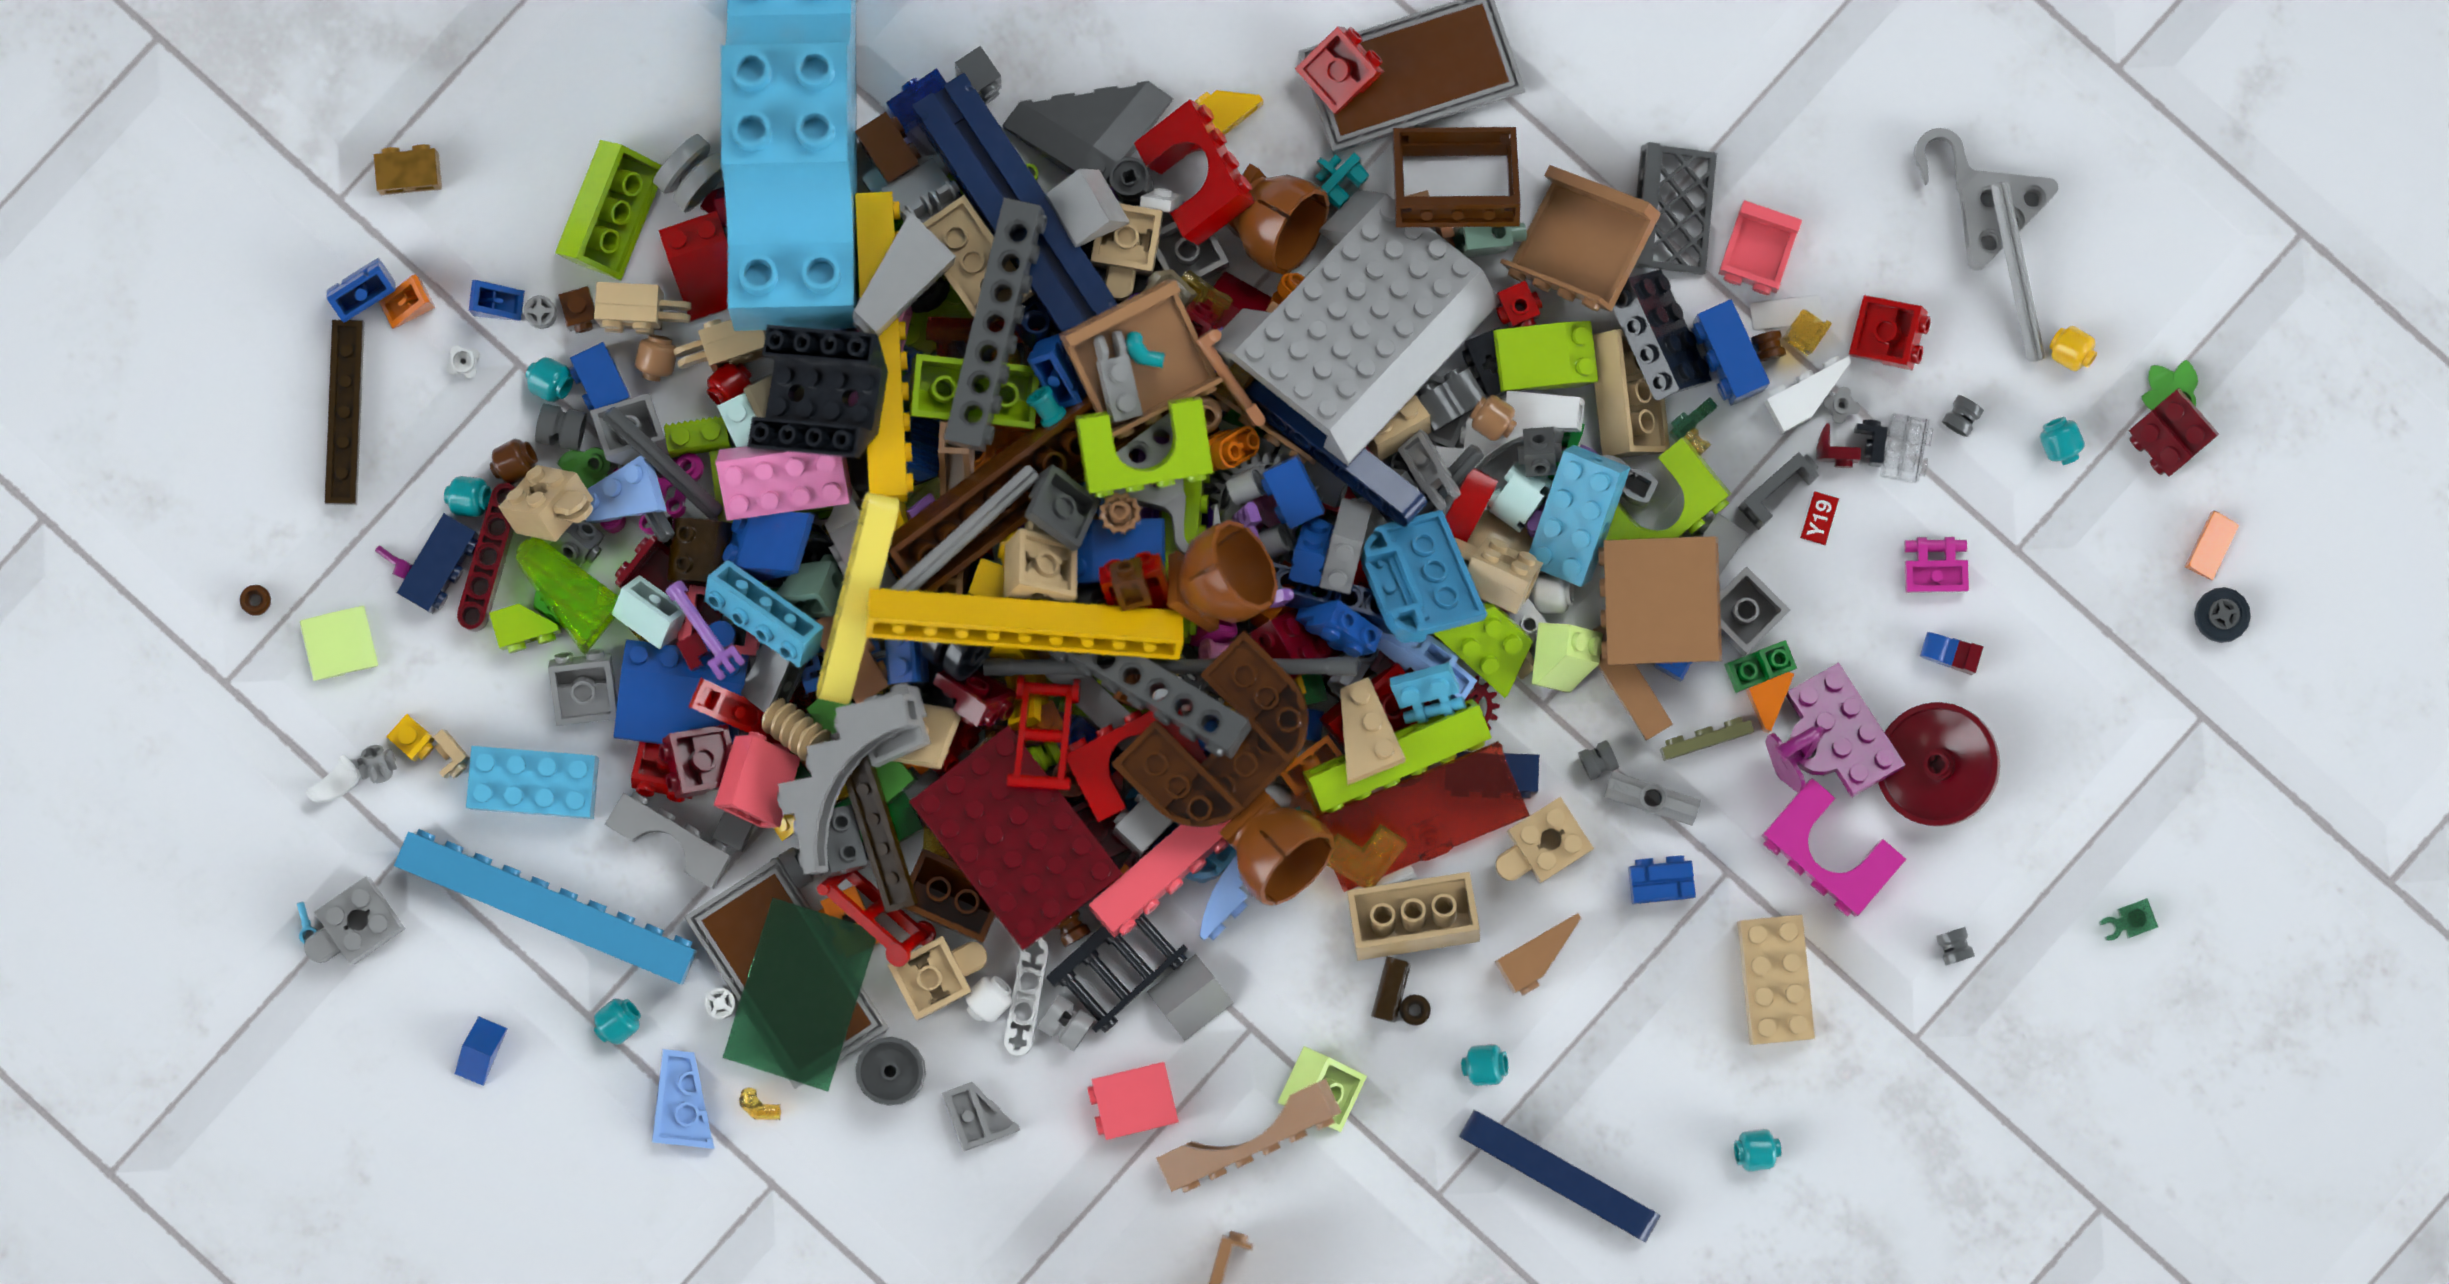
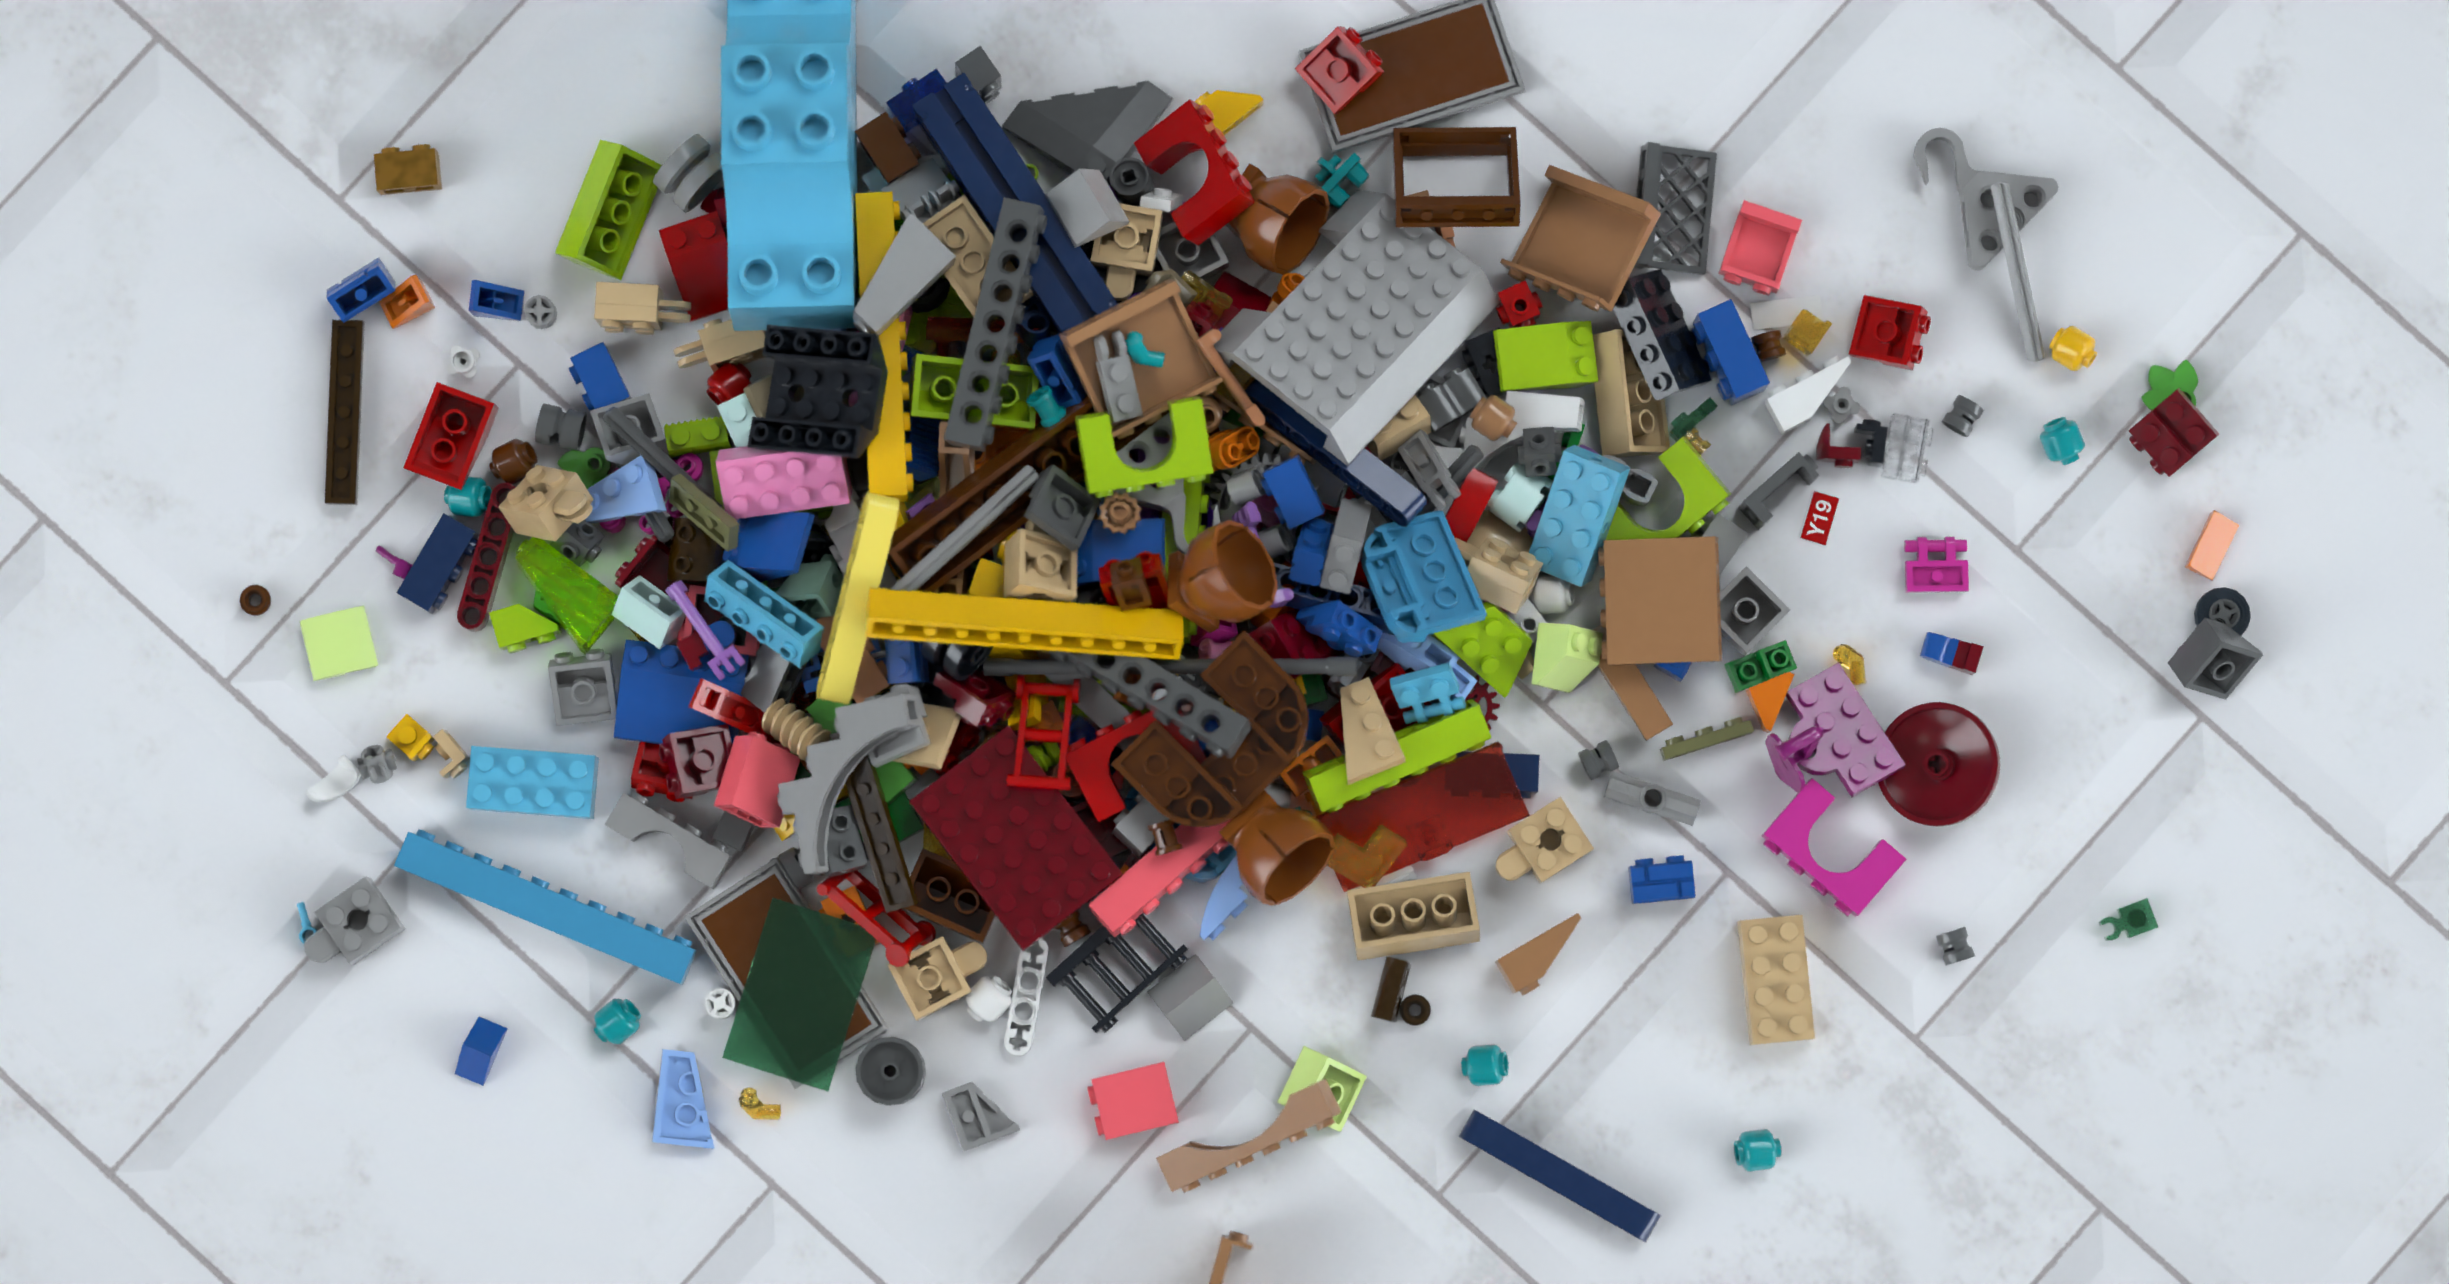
(451, 436): none -> red slope
(549, 379): teal head -> none
(578, 310): reddish brown bracket -> none
(655, 357): medium nougat head -> none
(704, 512): none -> olive plate
(1075, 1029): light grey wheel -> none
(1165, 837): none -> reddish brown bush
(1481, 242): sand green torso -> none
(1851, 660): none -> clear yellow arm
(2214, 659): none -> dark grey slope

